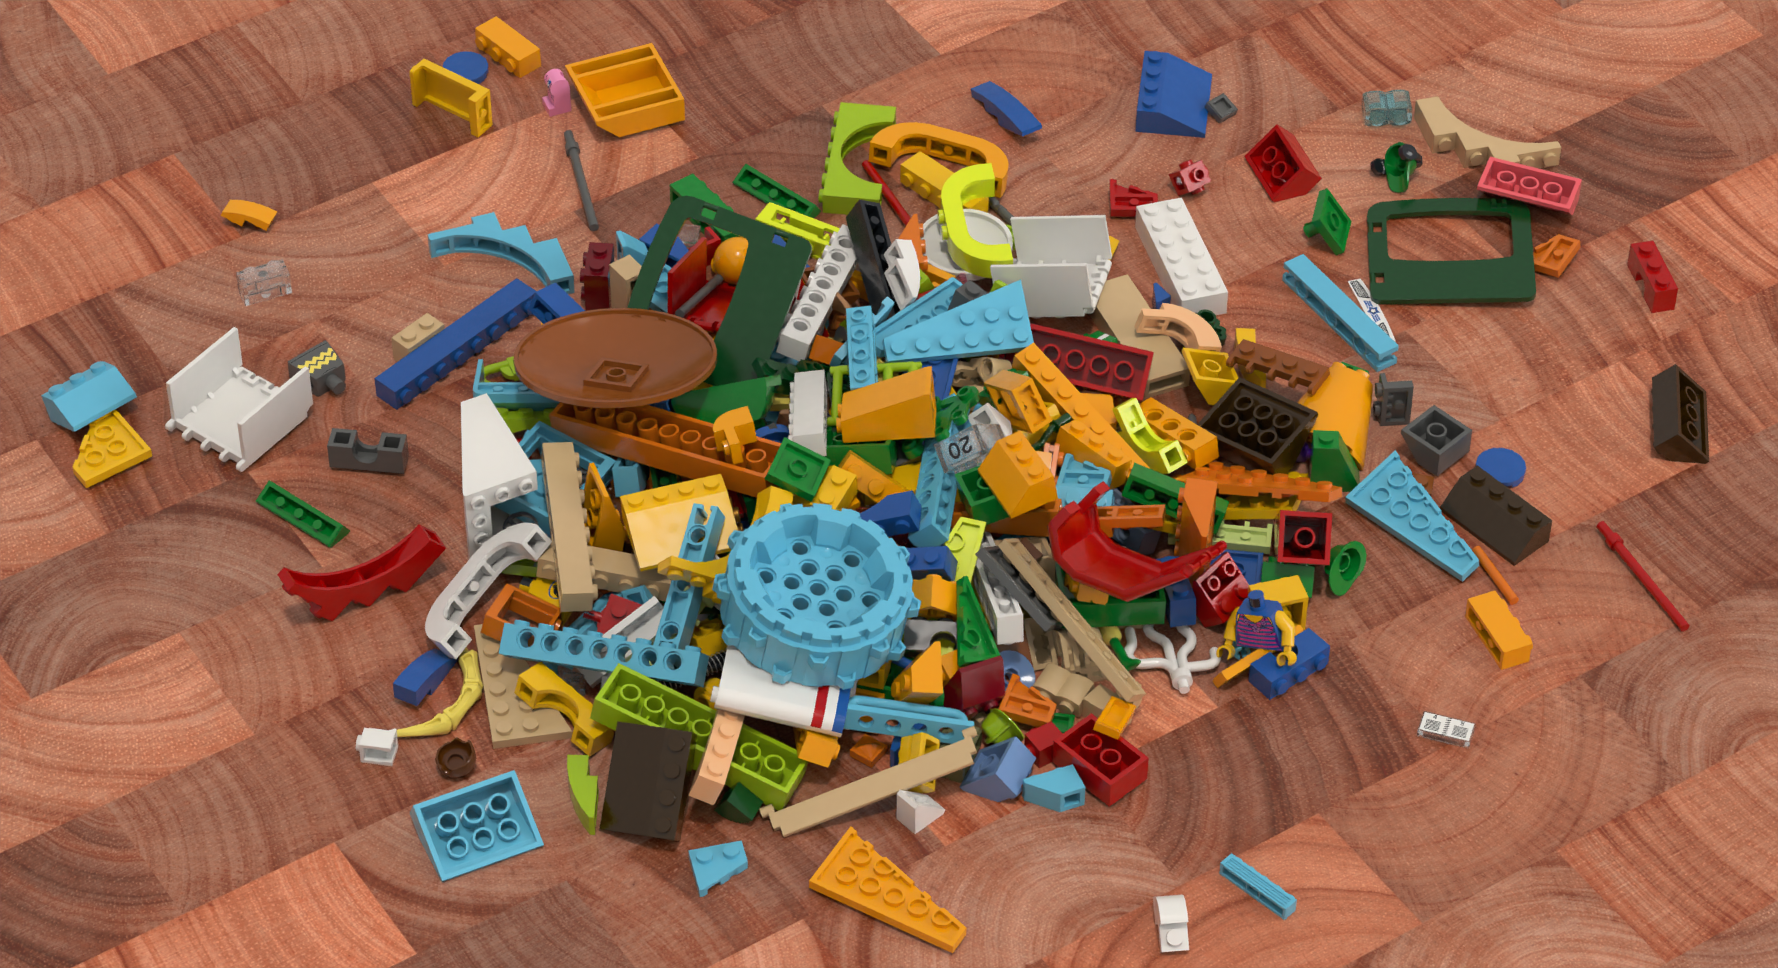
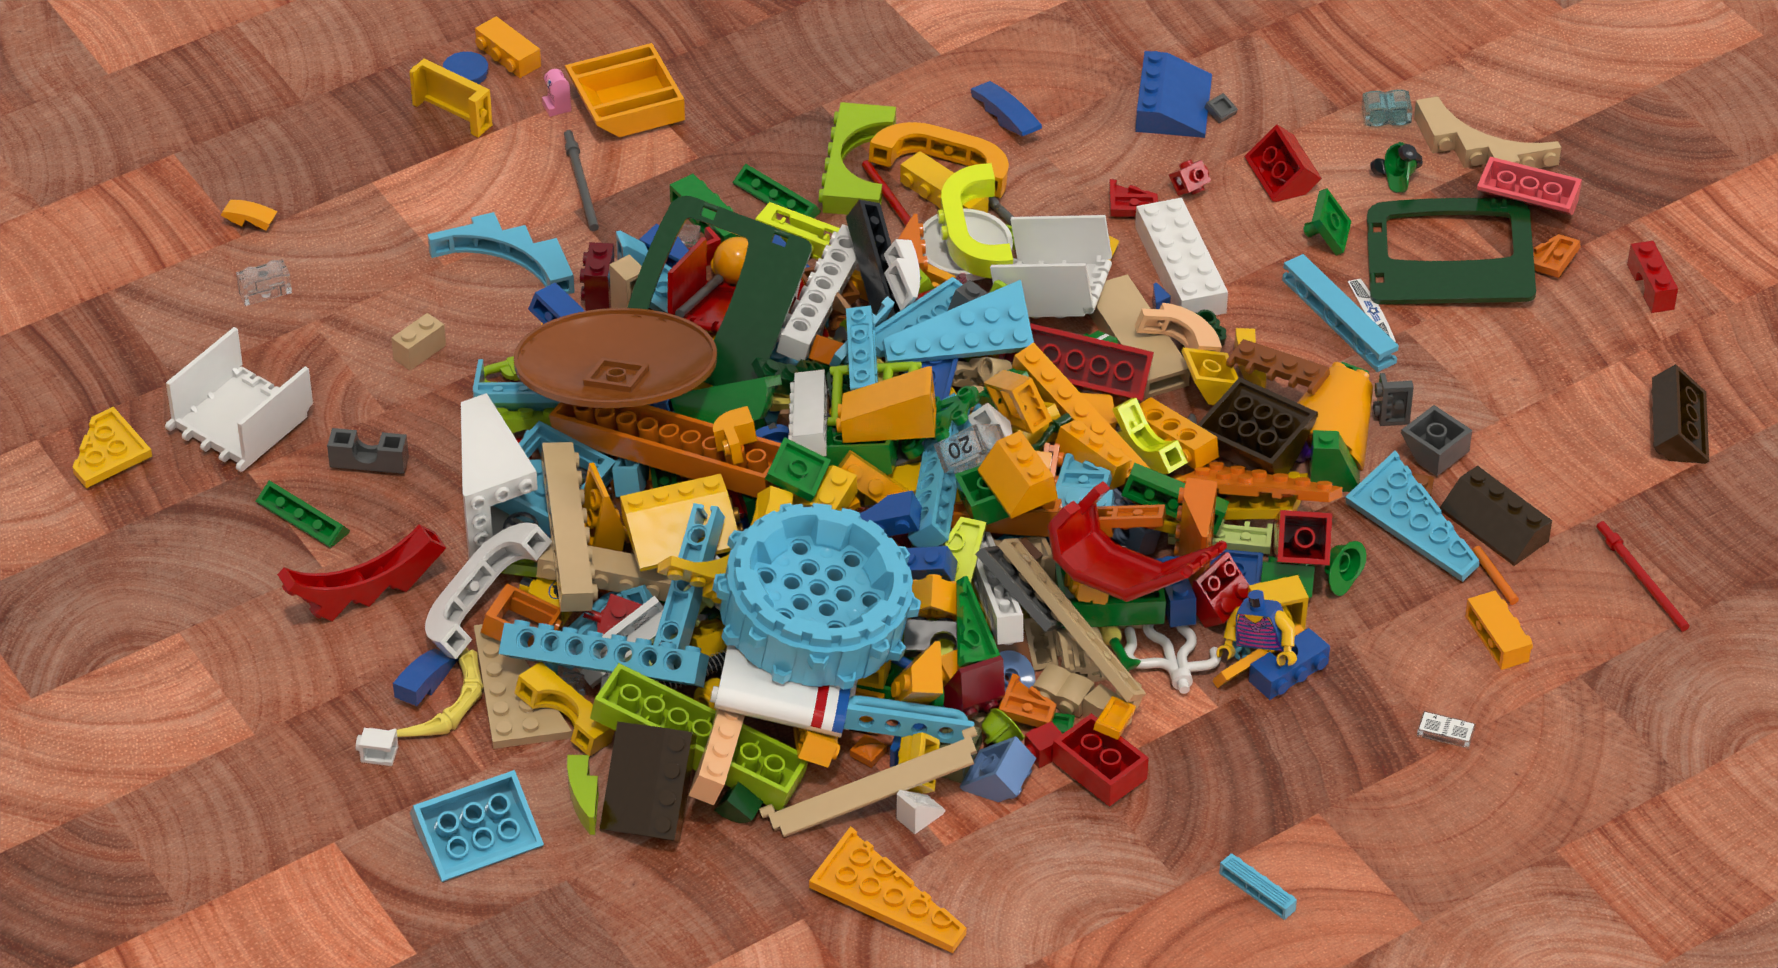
(87, 396): medium azure slope -> none
(324, 366): dark grey torso -> none
(454, 344): blue brick -> none
(456, 758): reddish brown hair -> none
(716, 864): medium azure wing -> none
(1055, 789): medium azure slope -> none
(1172, 920): white brick -> none
(1503, 465): blue tile -> none

